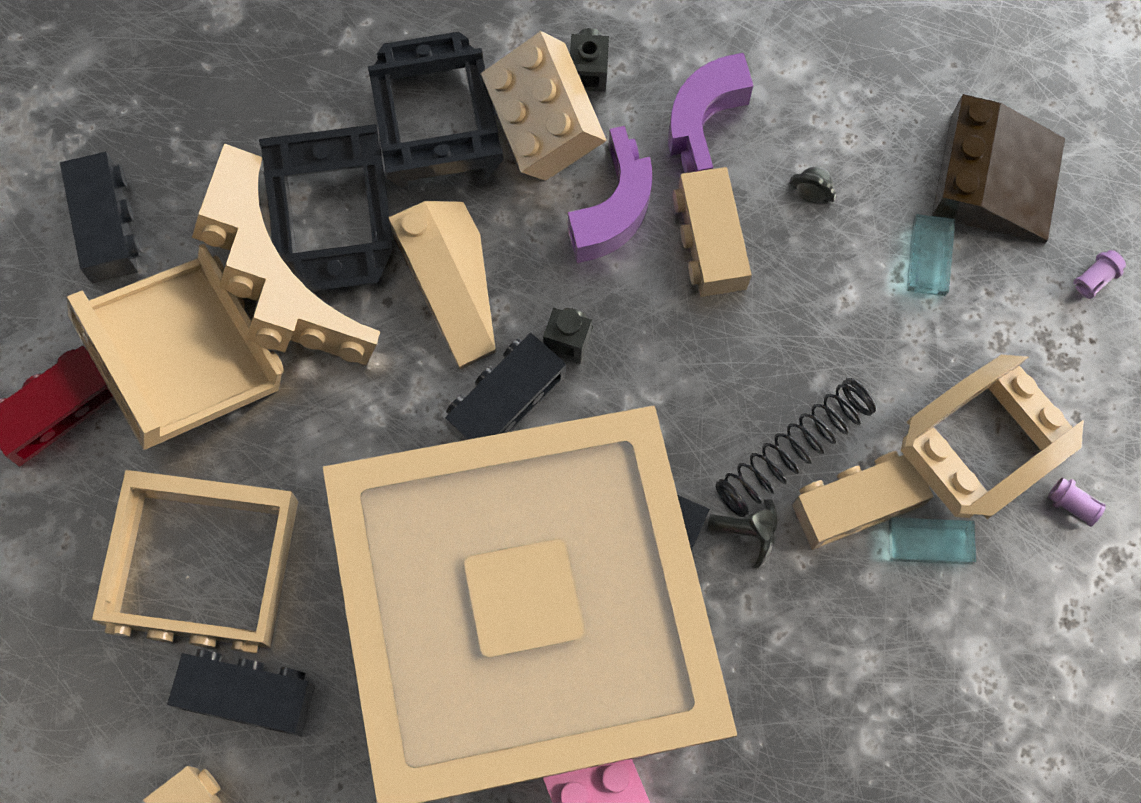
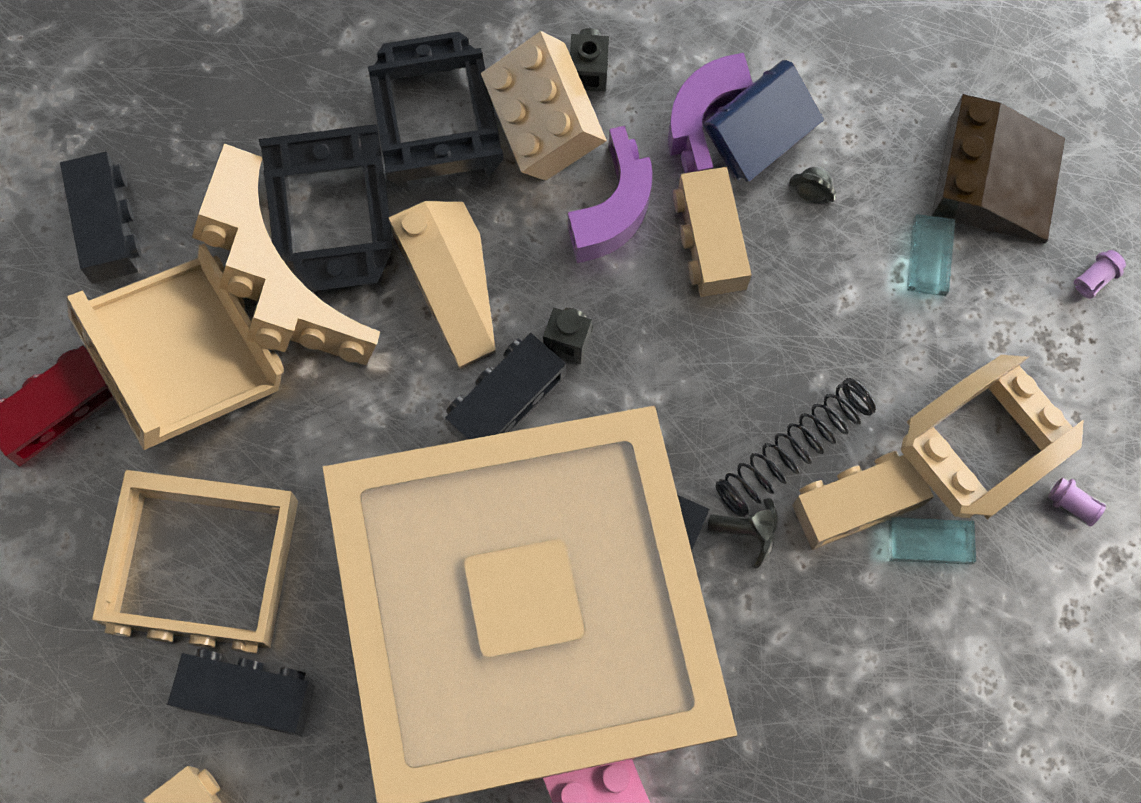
(763, 121): none -> piece

